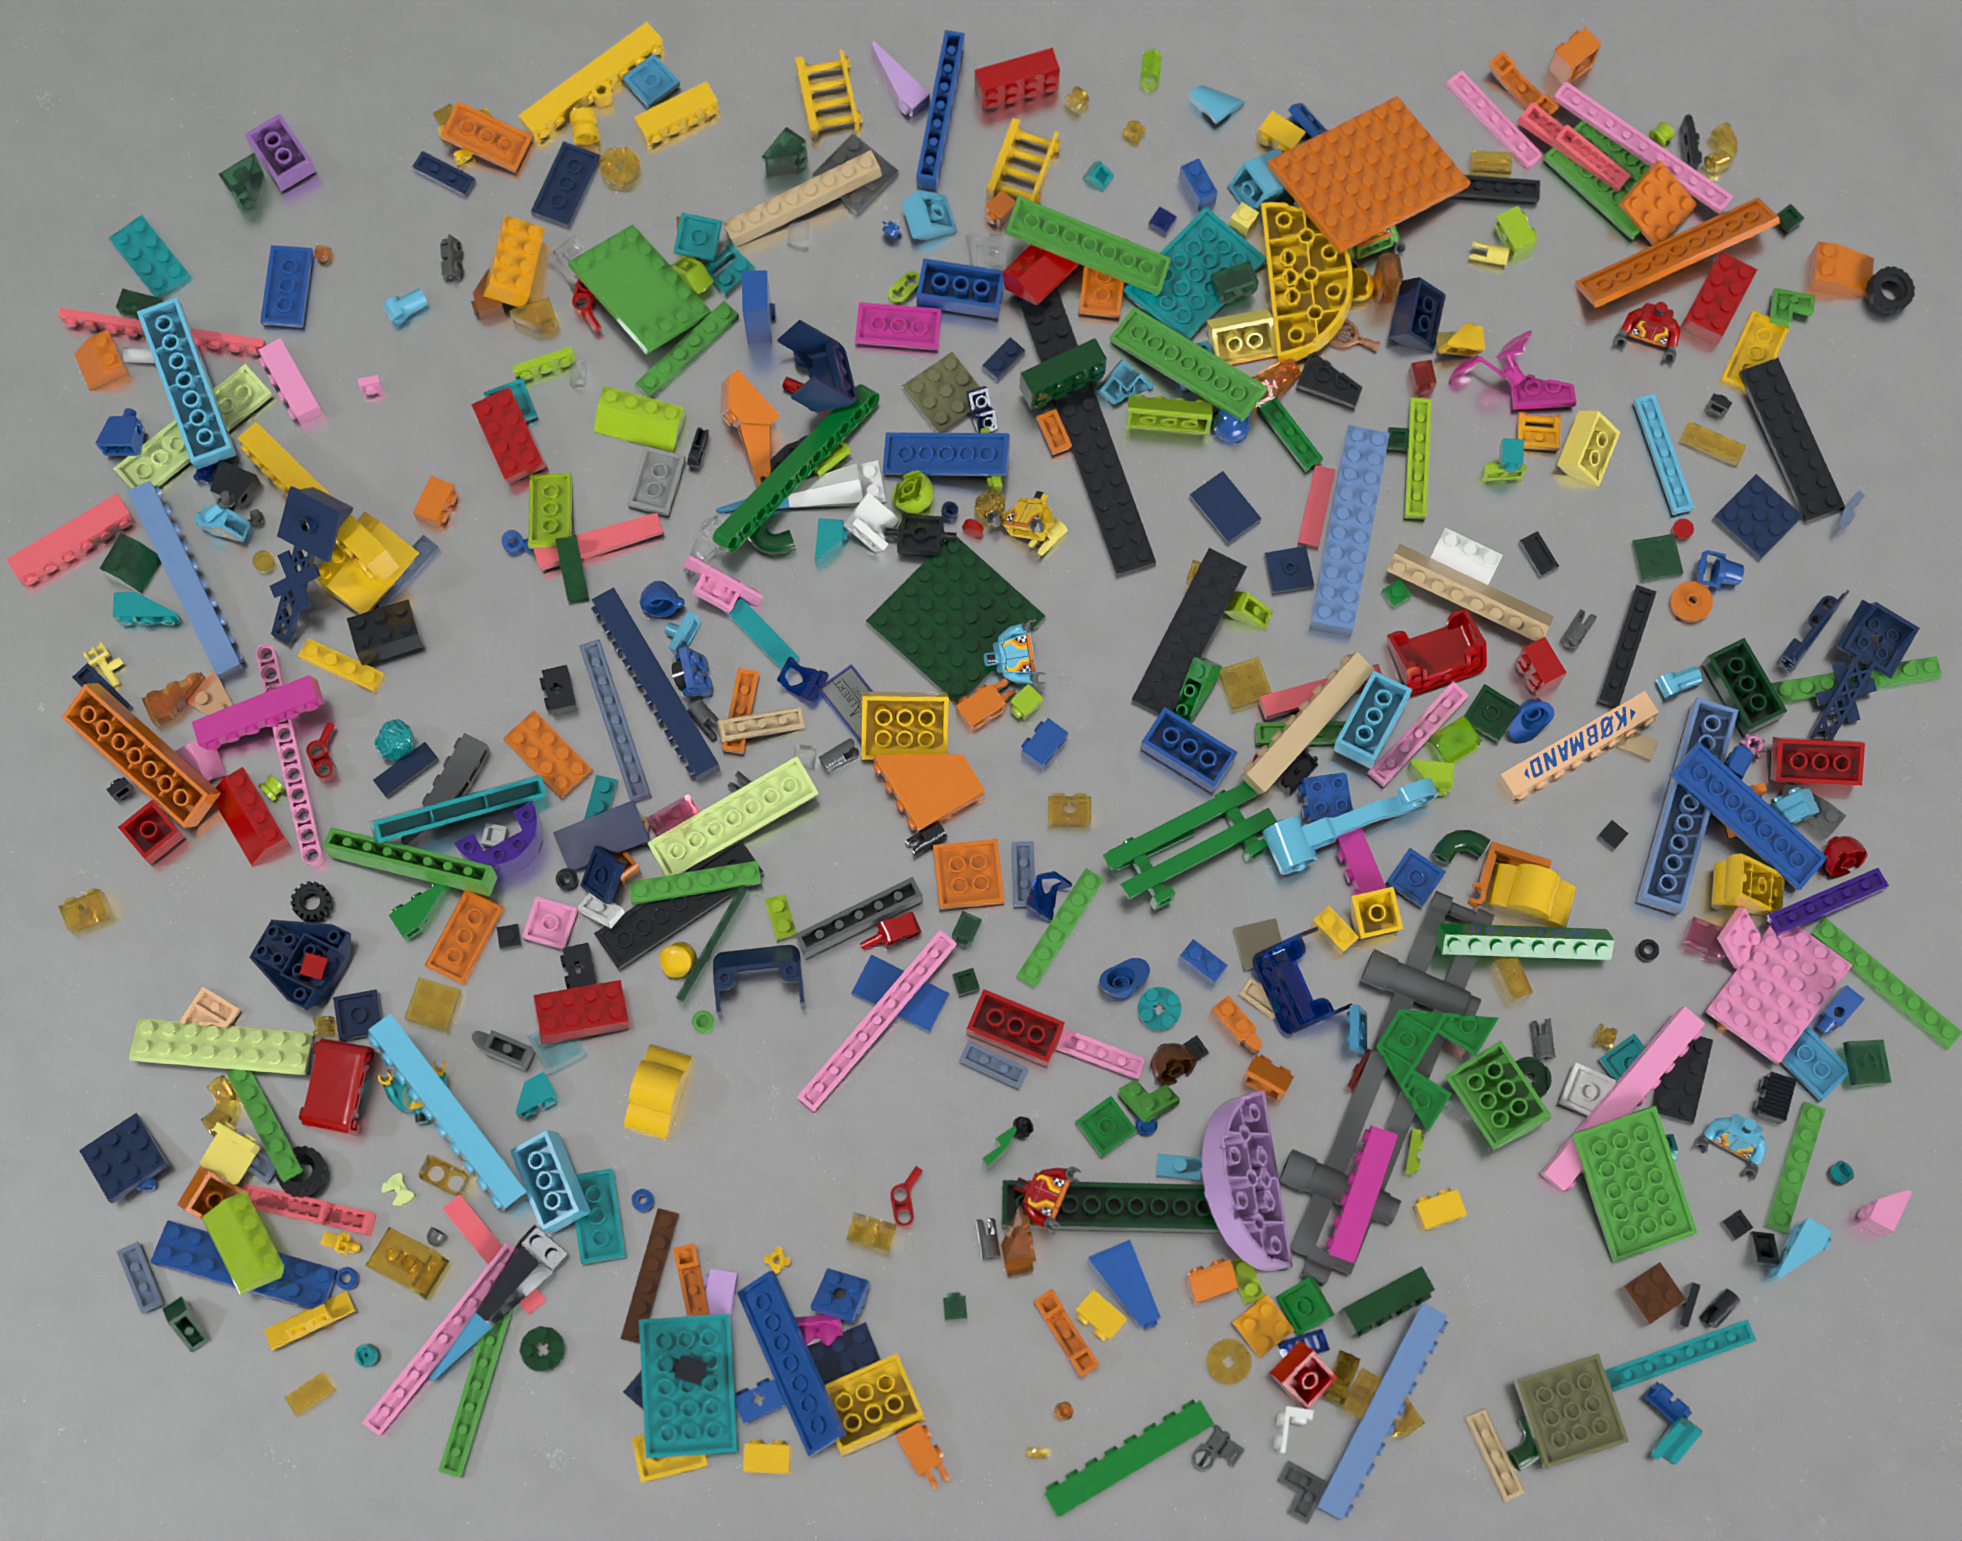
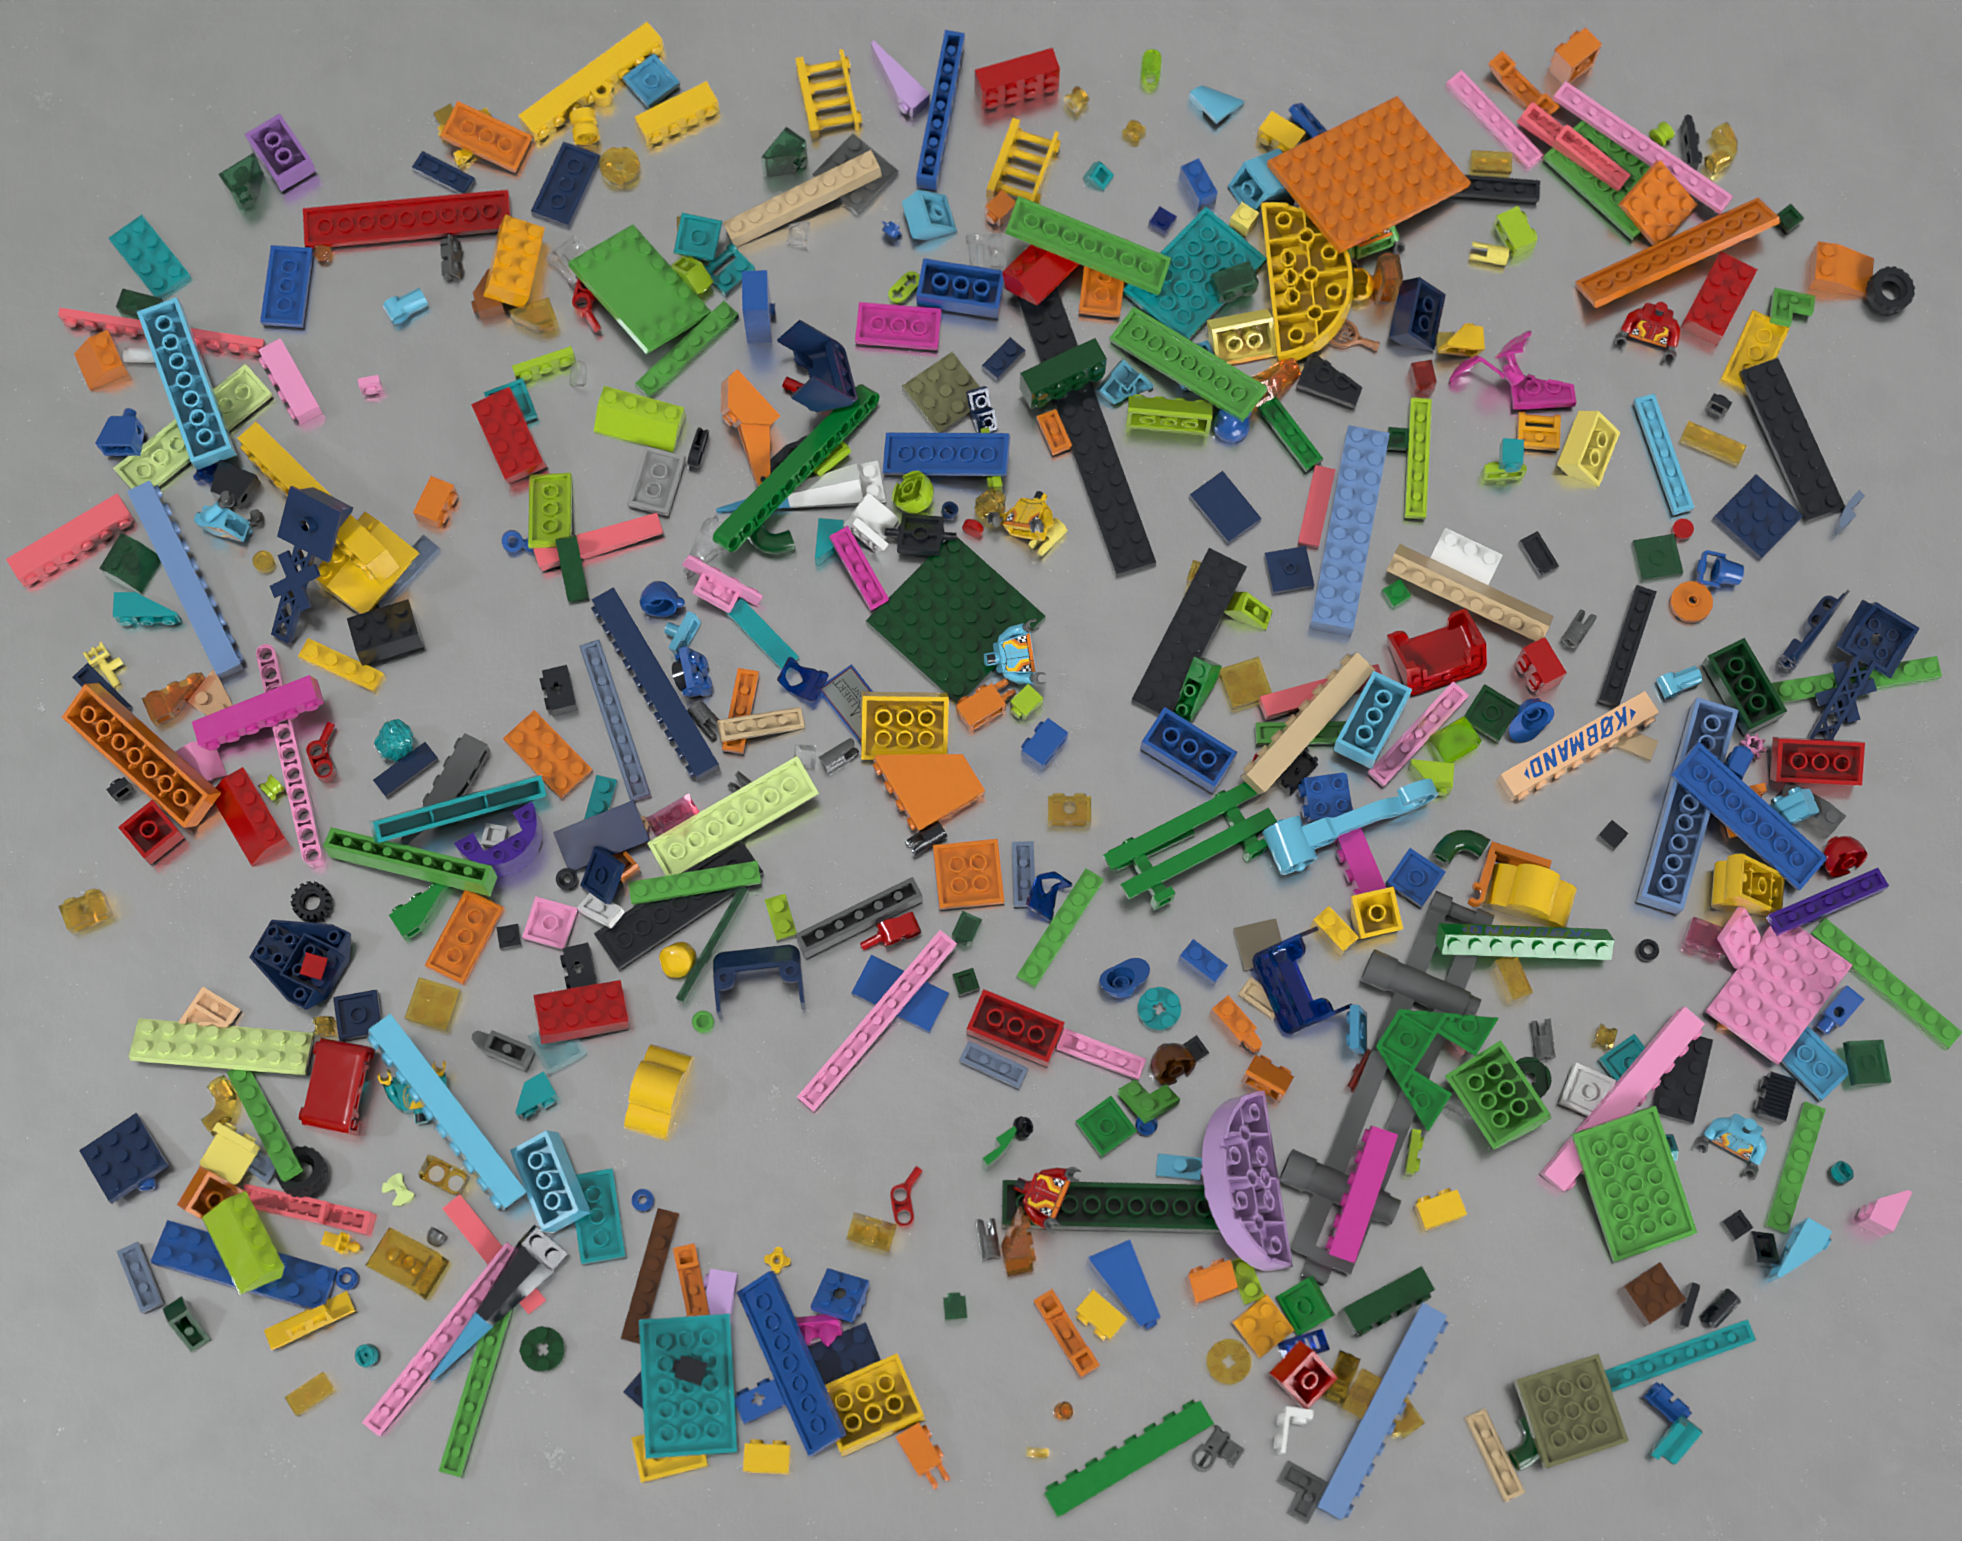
(405, 219): none -> red plate
(859, 568): none -> dark pink plate

